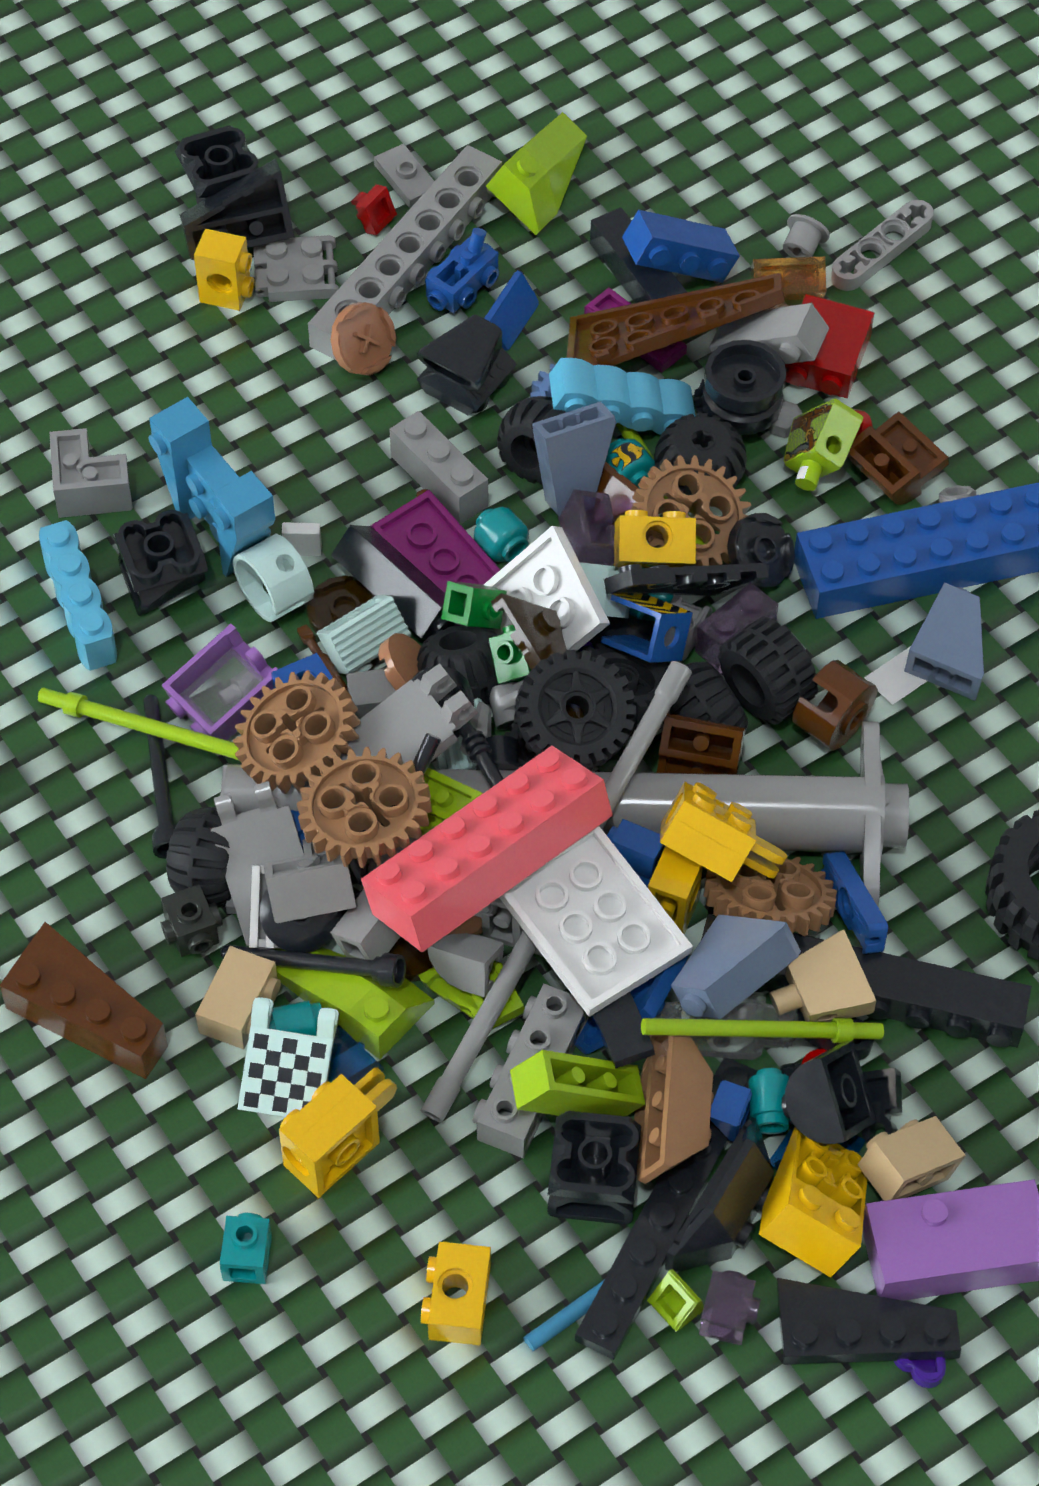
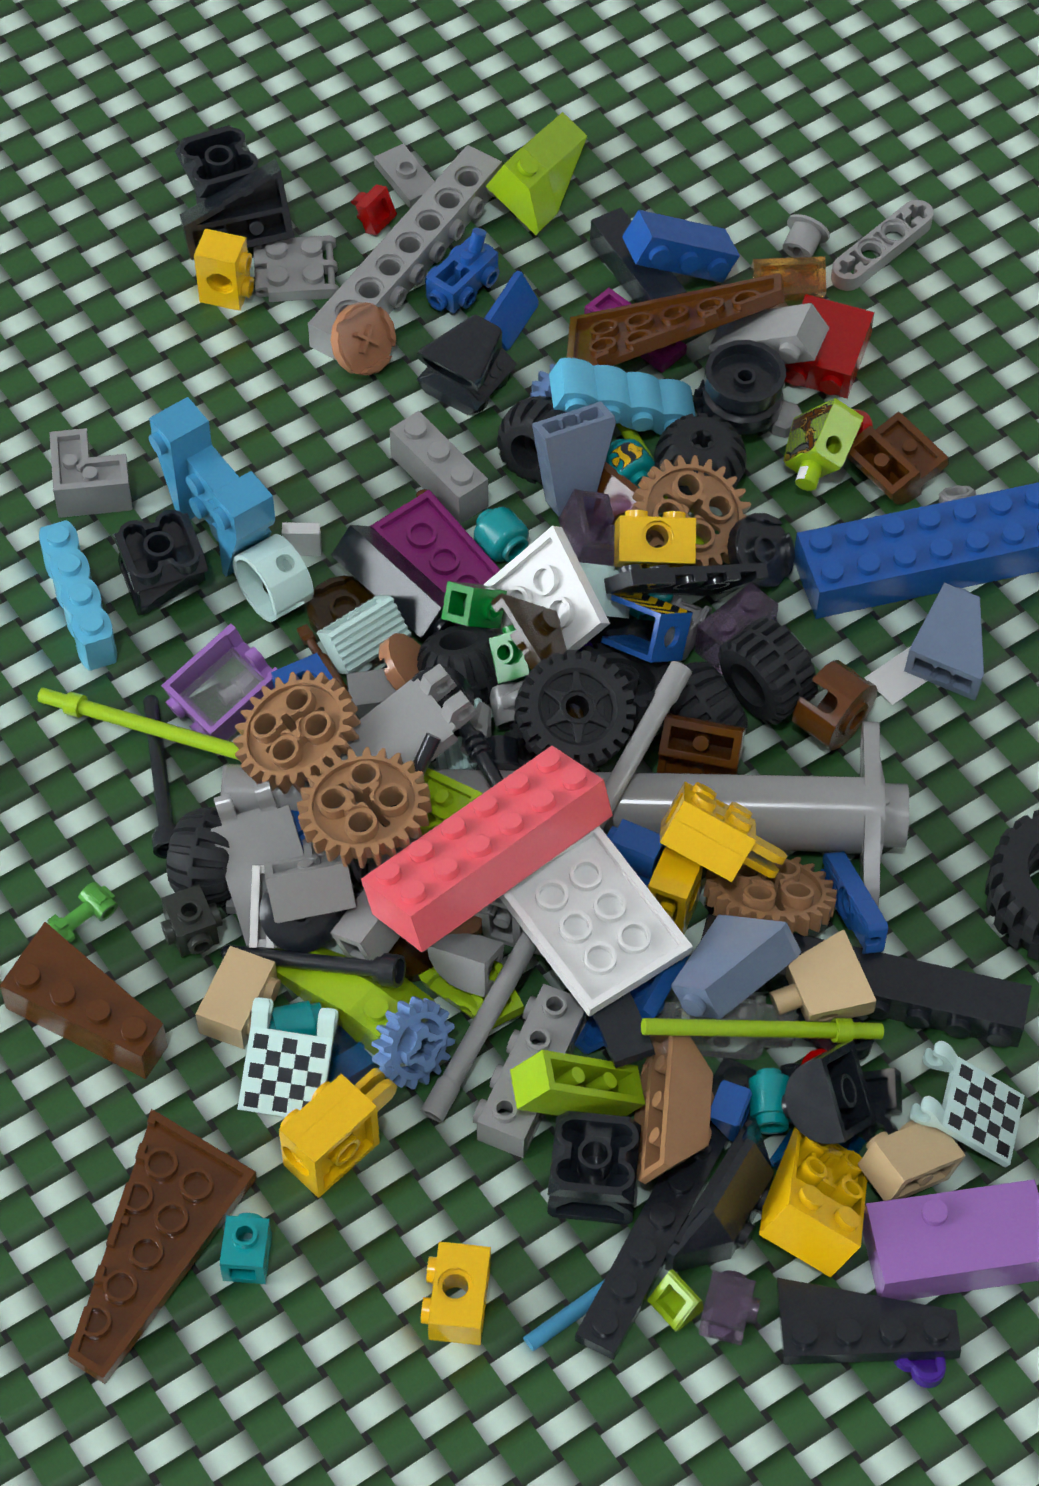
(95, 901): none -> bright green bar
(159, 1231): none -> reddish brown wing
(413, 1042): none -> medium blue gear
(974, 1107): none -> light aqua flag

